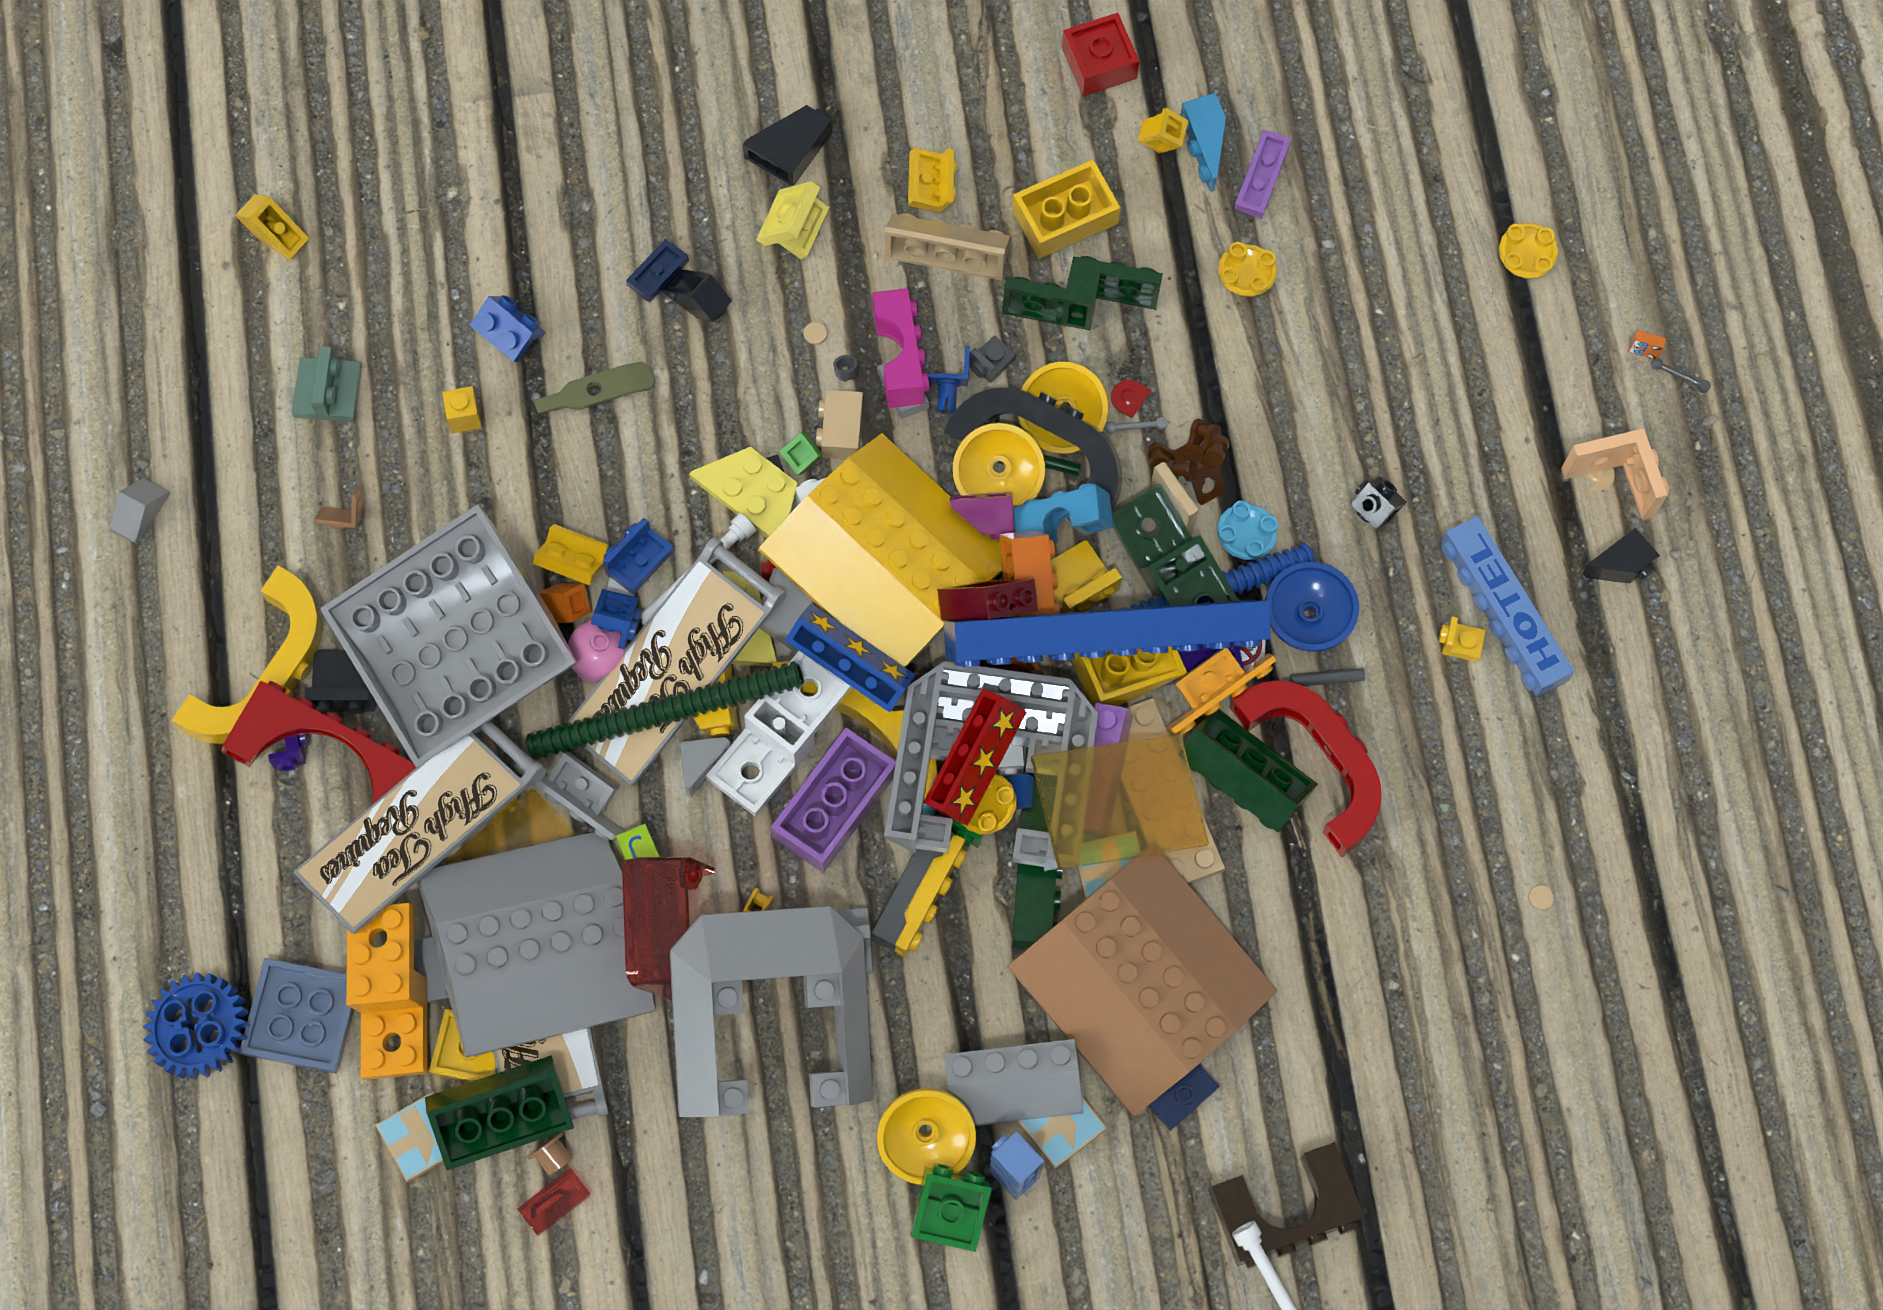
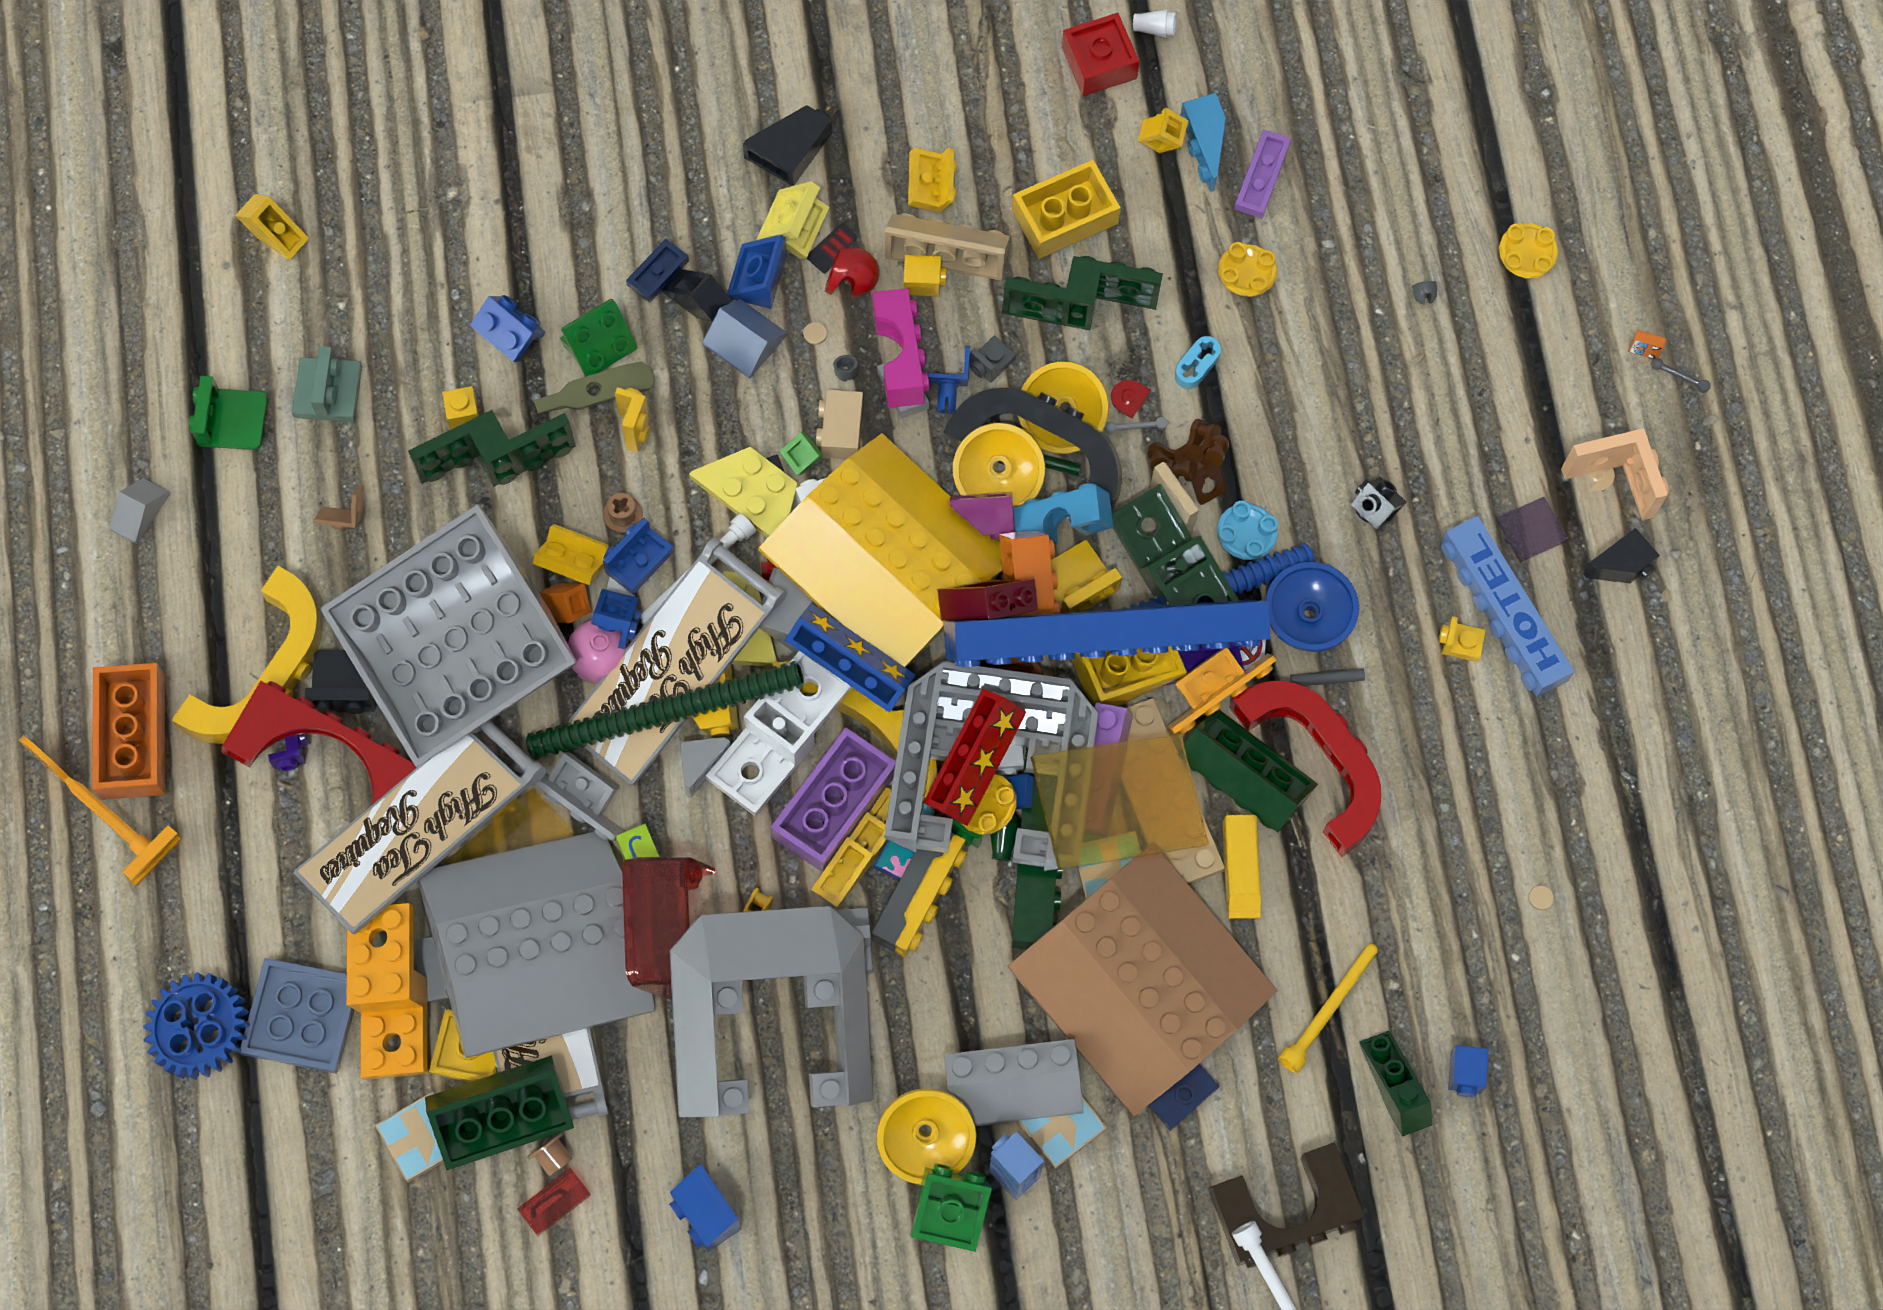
(128, 731): none -> orange brick
(148, 853): none -> light orange piece
(227, 416): none -> green bracket
(486, 440): none -> dark green bracket
(598, 338): none -> green bracket
(621, 512): none -> medium nougat piece
(634, 410): none -> yellow bracket
(704, 1209): none -> blue slope
(743, 337): none -> sand blue slope
(758, 271): none -> blue slope
(825, 252): none -> black sticker
(855, 854): none -> yellow slope
(857, 268): none -> red helmet
(893, 860): none -> tile
(923, 275): none -> yellow brick
(1004, 840): none -> dark green cone
(1157, 23): none -> white cone
(1192, 358): none -> medium azure beam
(1242, 866): none -> yellow piece
(1294, 1056): none -> yellow piece
(1397, 1084): none -> dark green slope
(1425, 290): none -> dark grey hinge
(1468, 1070): none -> blue brick
(1532, 529): none -> clear purple piece

